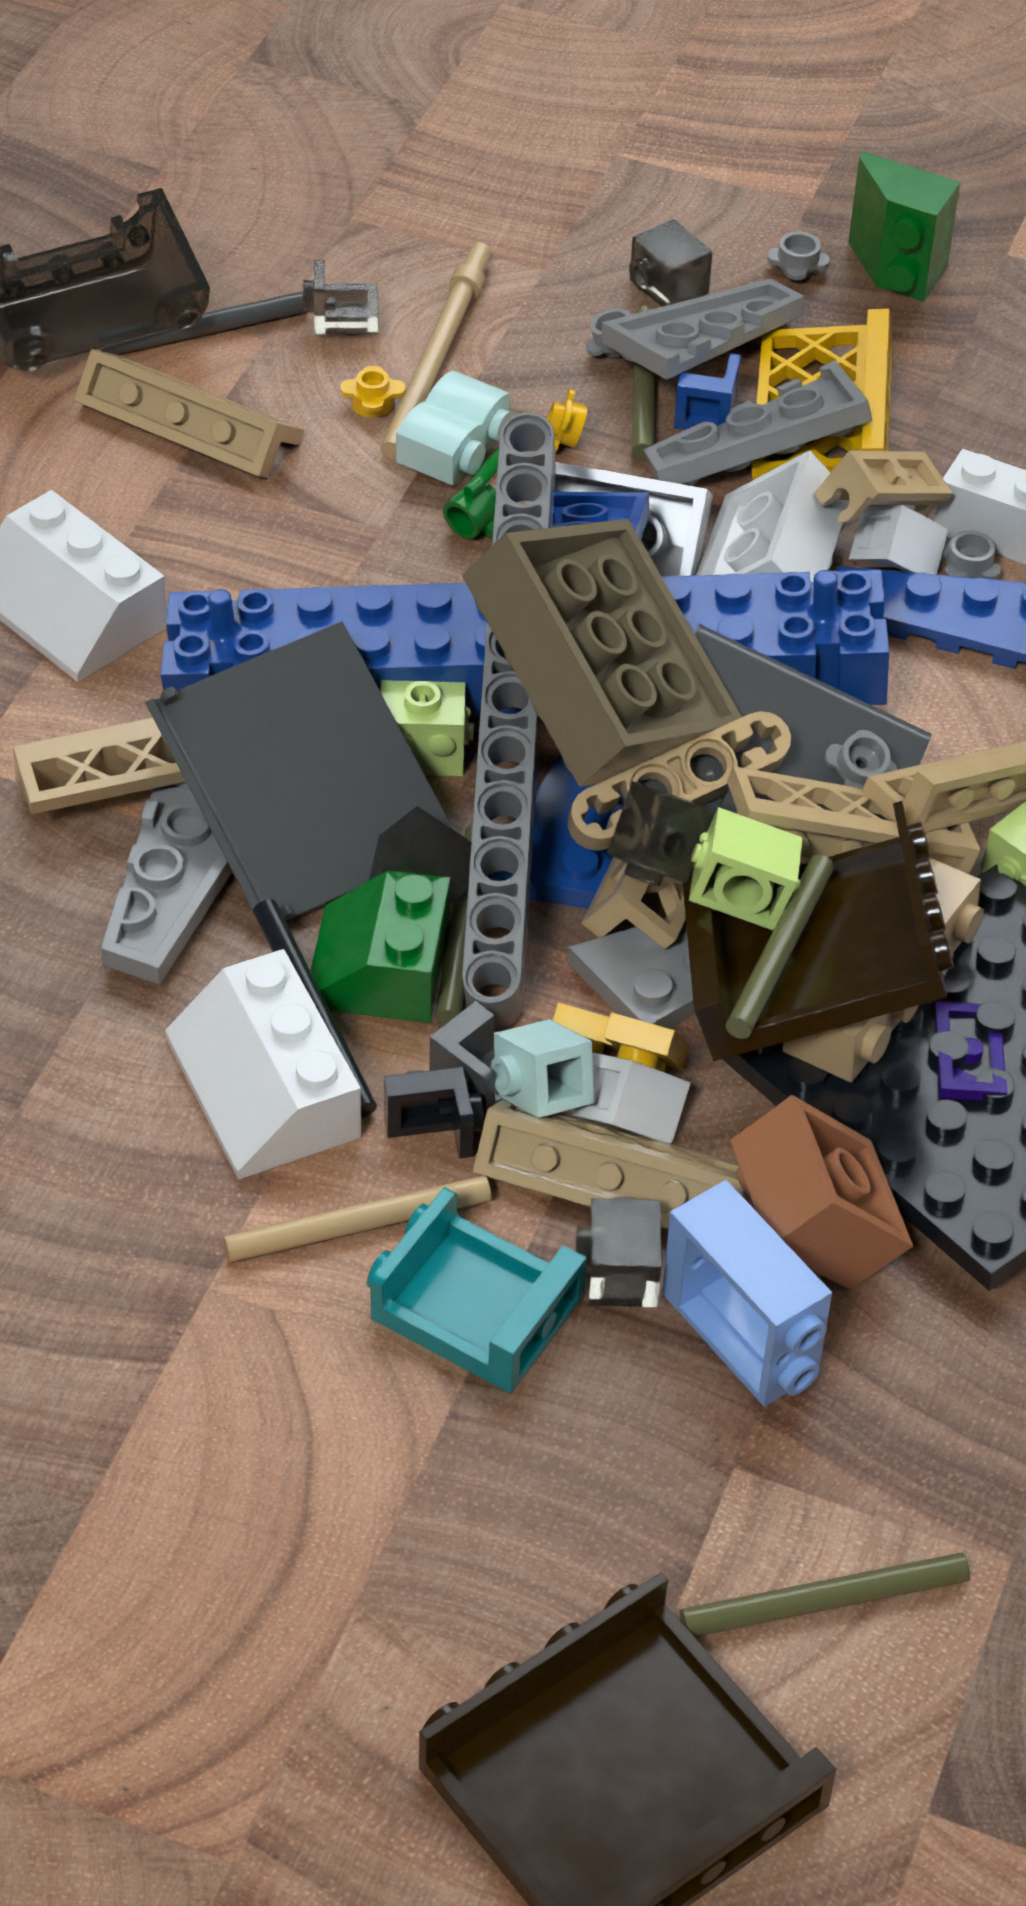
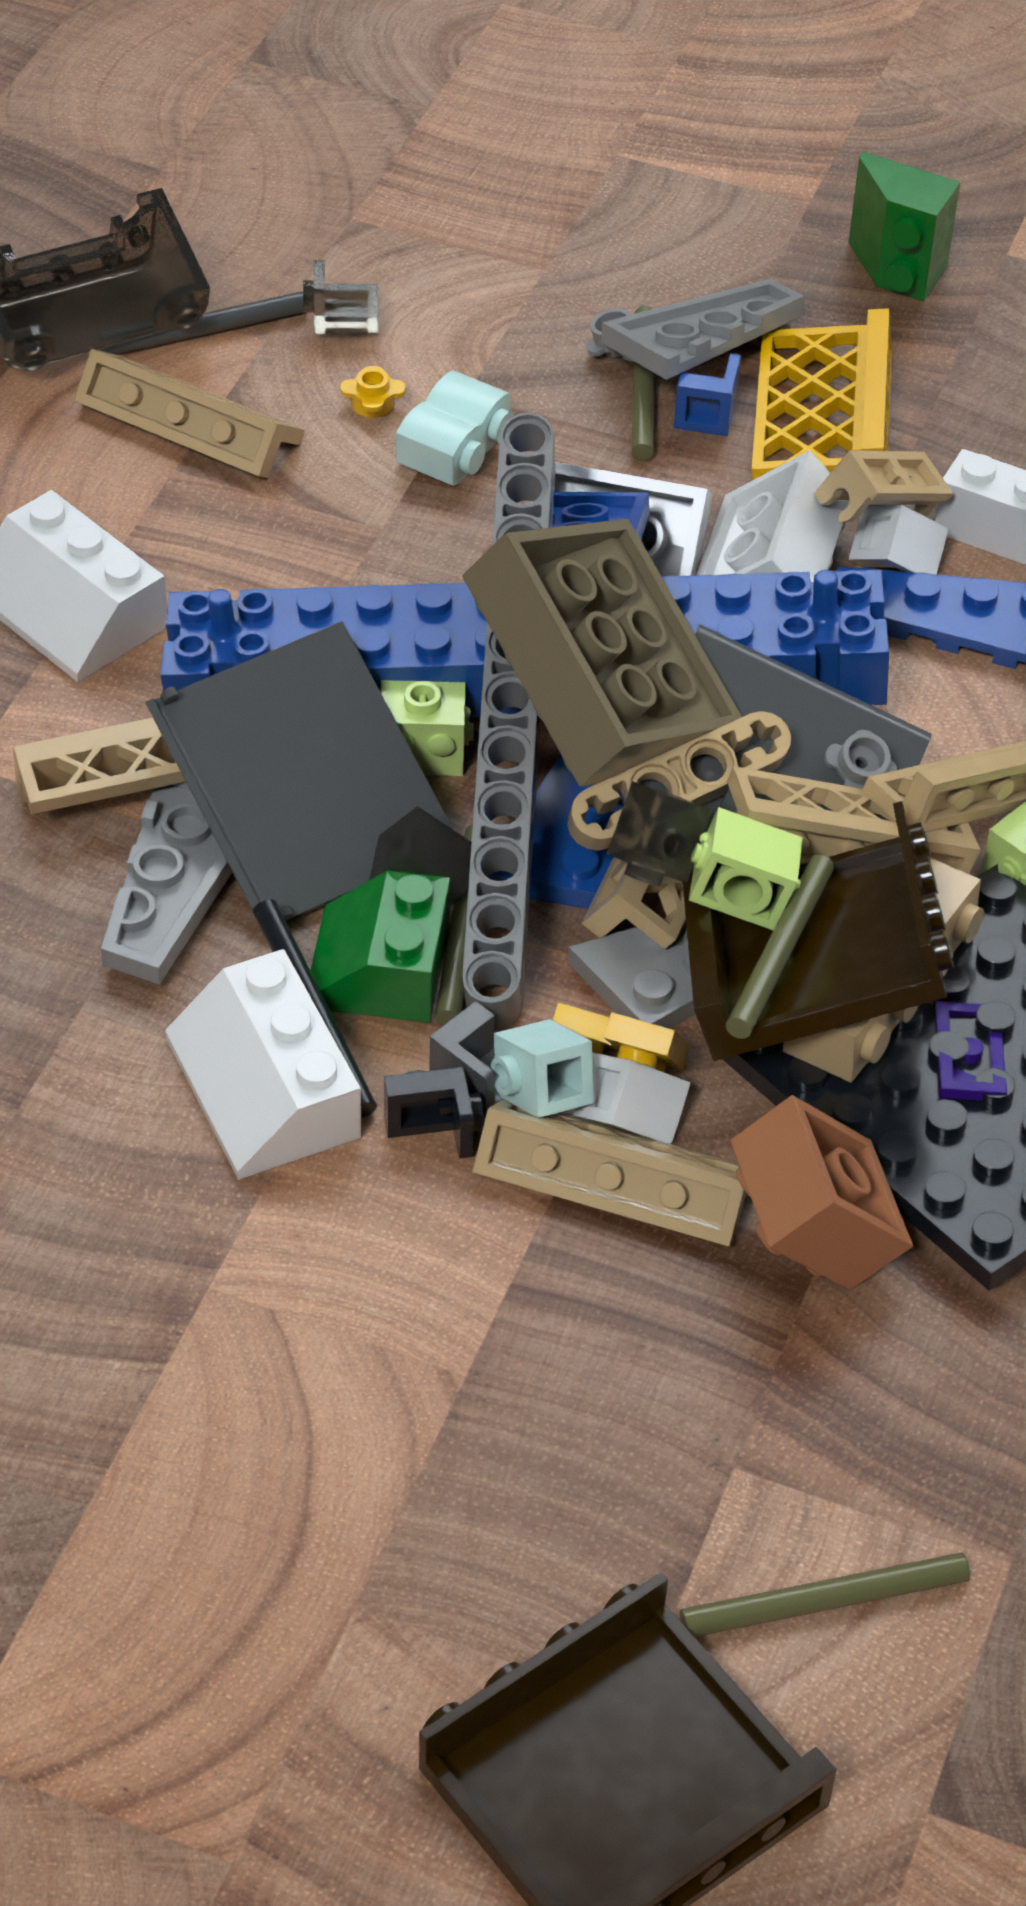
(347, 1220): tan bar -> none
(464, 287): tan bar -> none
(473, 1293): teal panel -> none
(474, 505): green plant -> none
(567, 420): yellow plate -> none
(622, 1252): clear smoke brick -> none
(670, 264): clear smoke brick -> none
(746, 1293): light blue window -> none
(752, 431): light grey wing -> none
(798, 255): light grey plate -> none
(971, 556): light grey plate -> none

